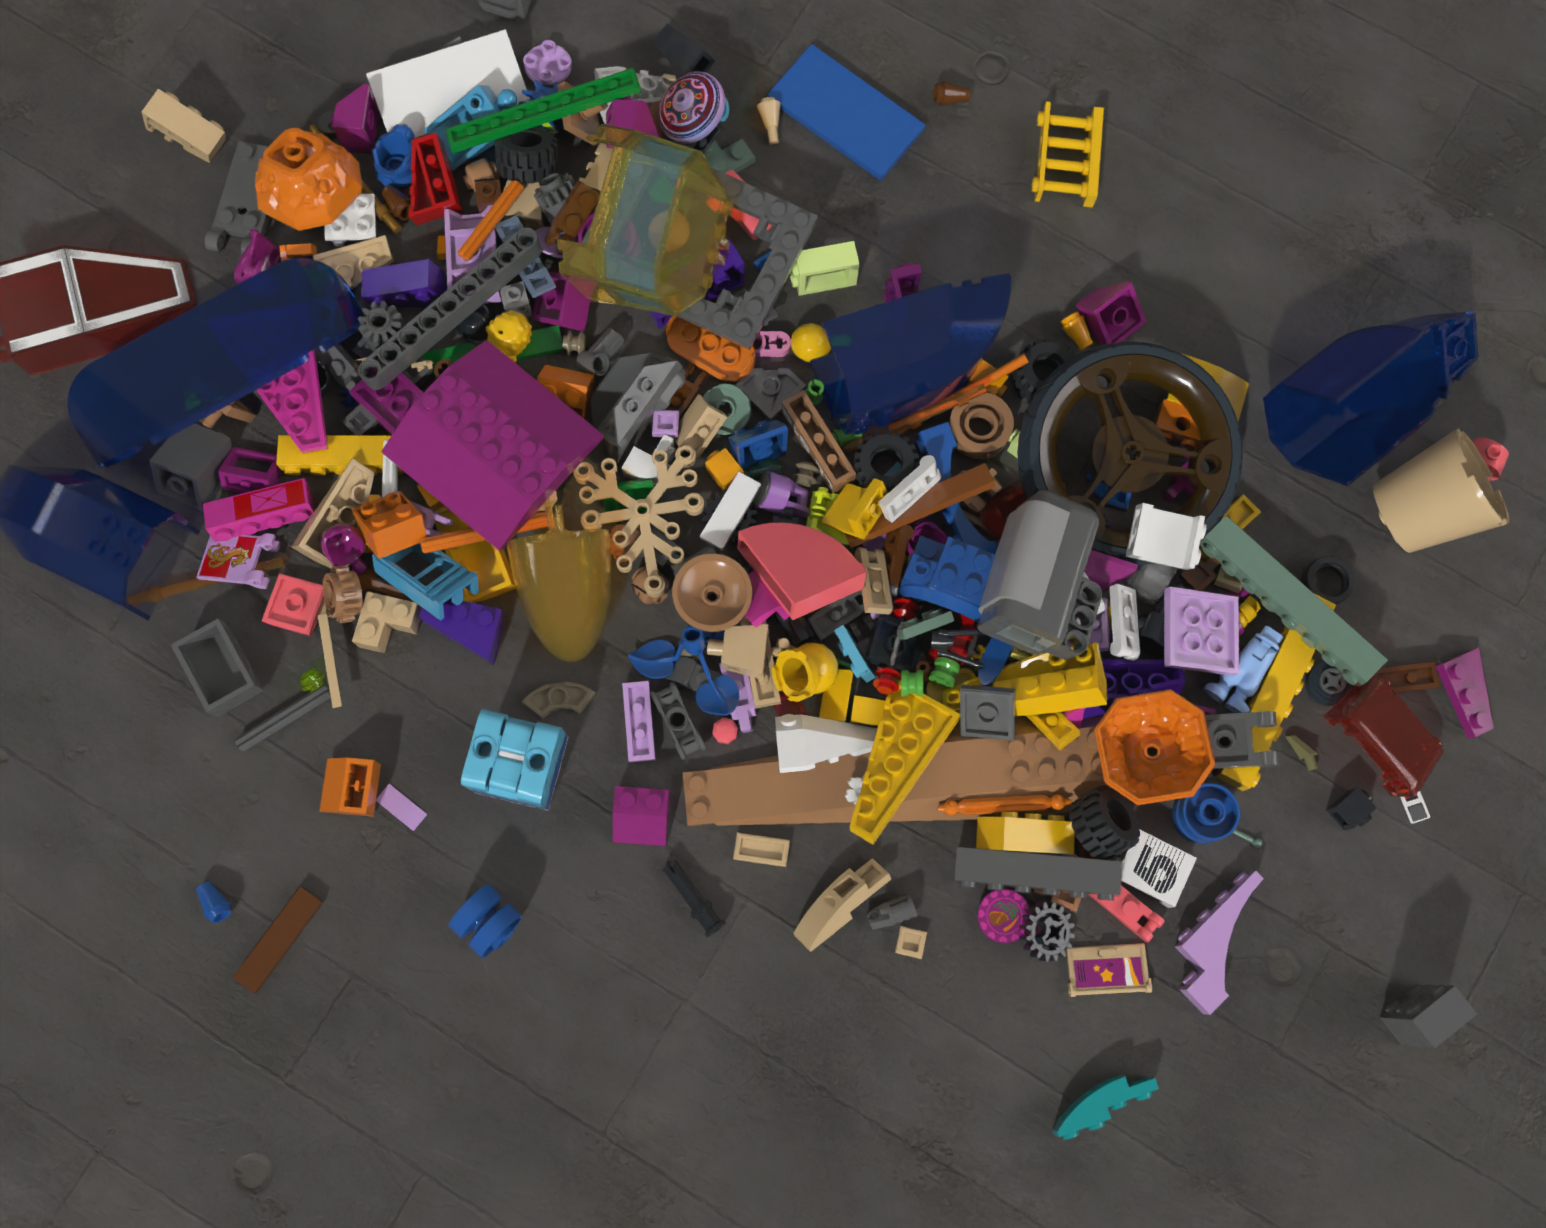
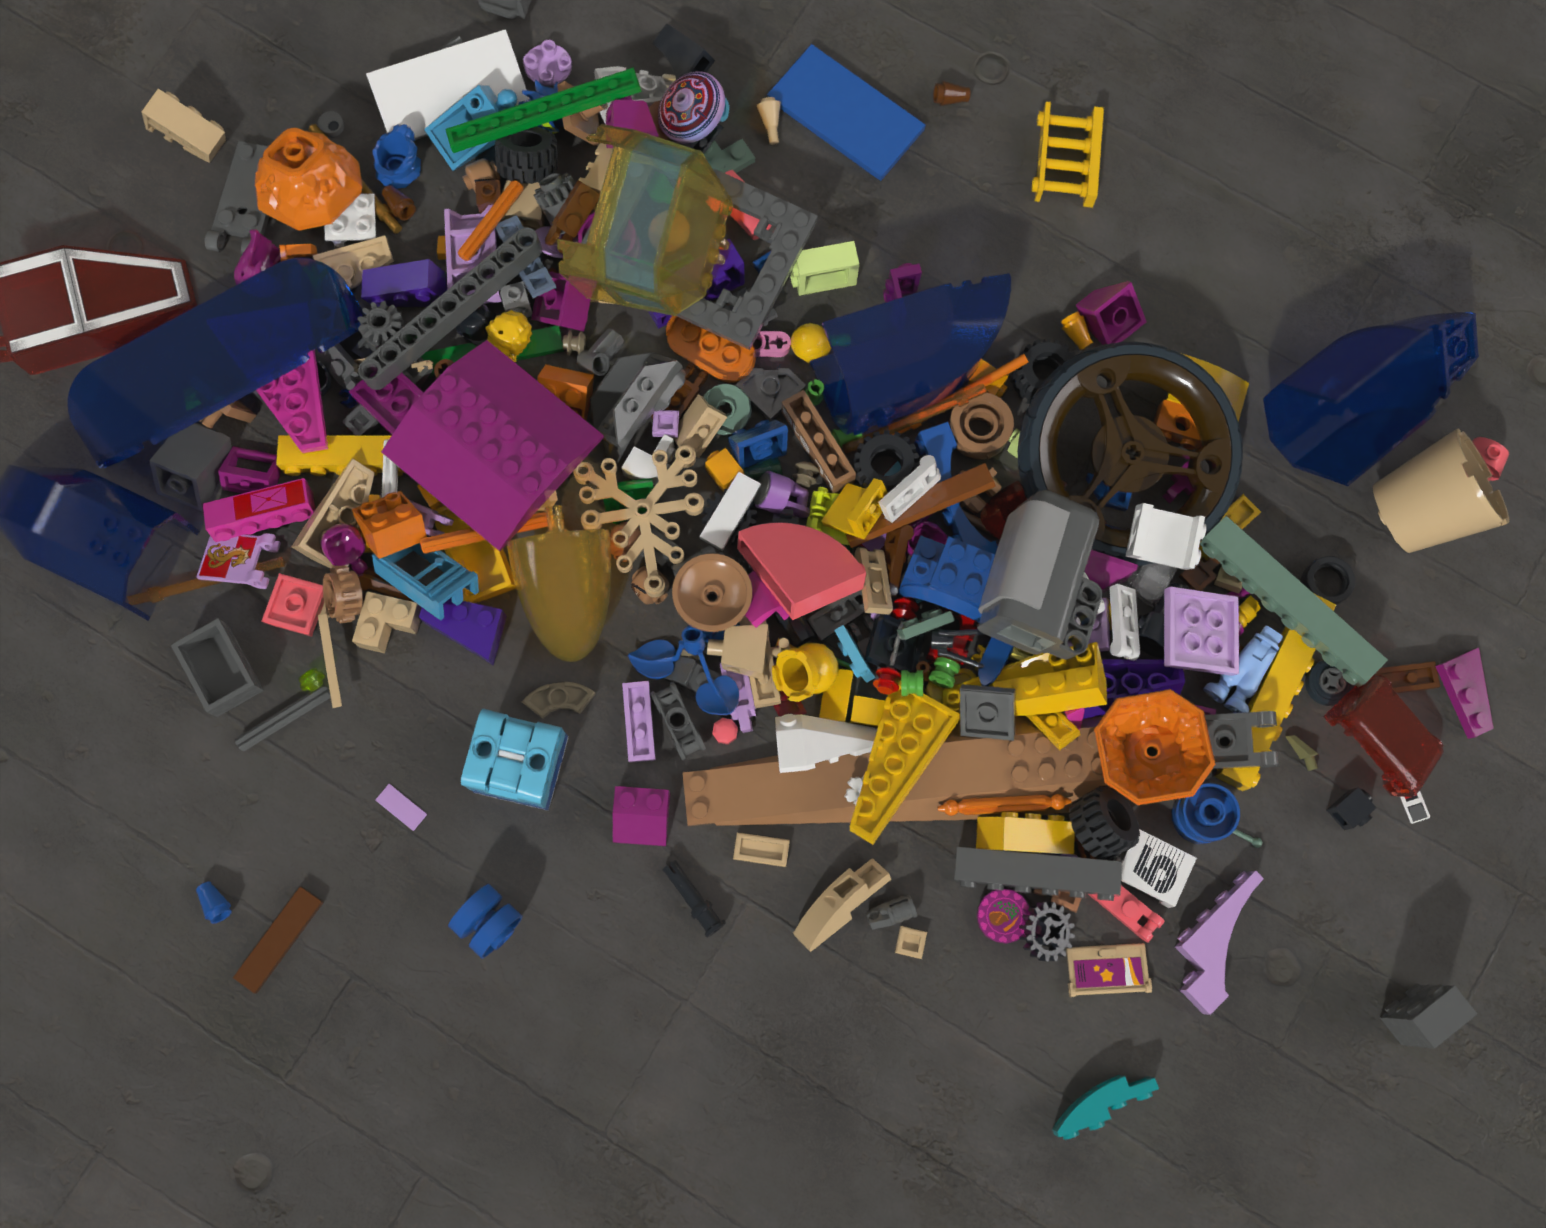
(350, 786): orange slope -> none
(357, 120): magenta slope -> none
(432, 181): red wedge -> none

